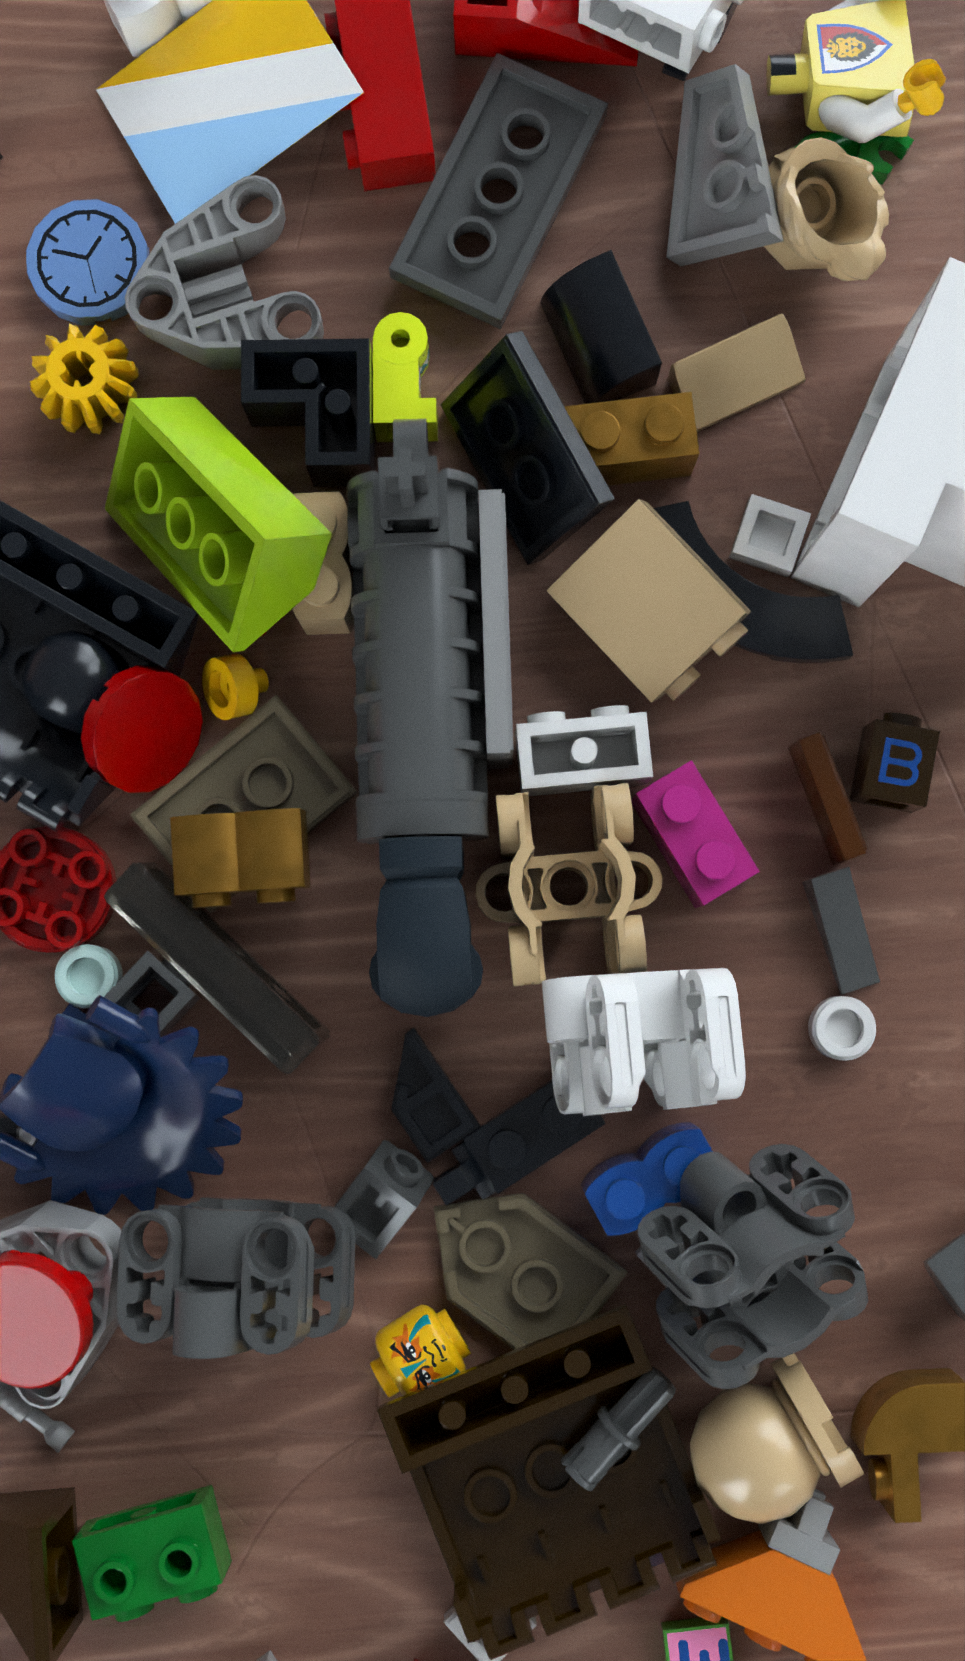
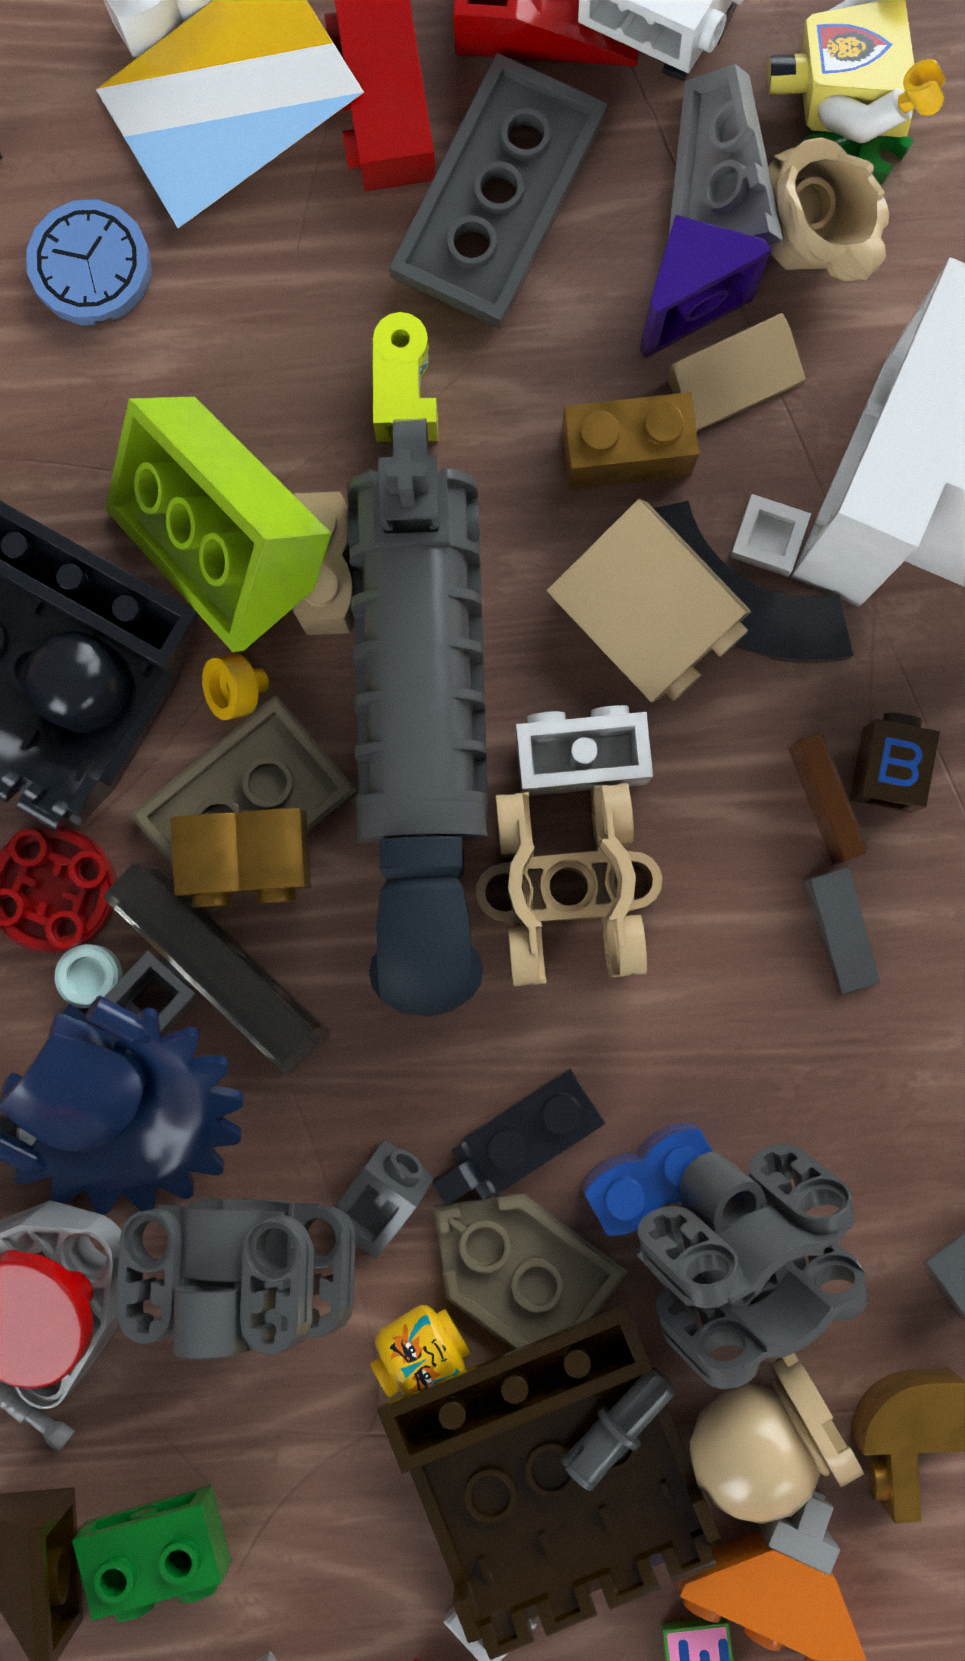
(72, 358): yellow gear -> none
(142, 729): red tile -> none
(204, 275): light grey connector -> none
(317, 387): black brick -> none
(428, 1101): black tile -> none
(496, 629): light grey tile -> none
(526, 447): black tile -> none
(601, 331): black brick -> none
(655, 1025): white piece -> none
(694, 835): dark pink brick -> none
(700, 280): none -> dark purple slope
(842, 1028): white tile -> none

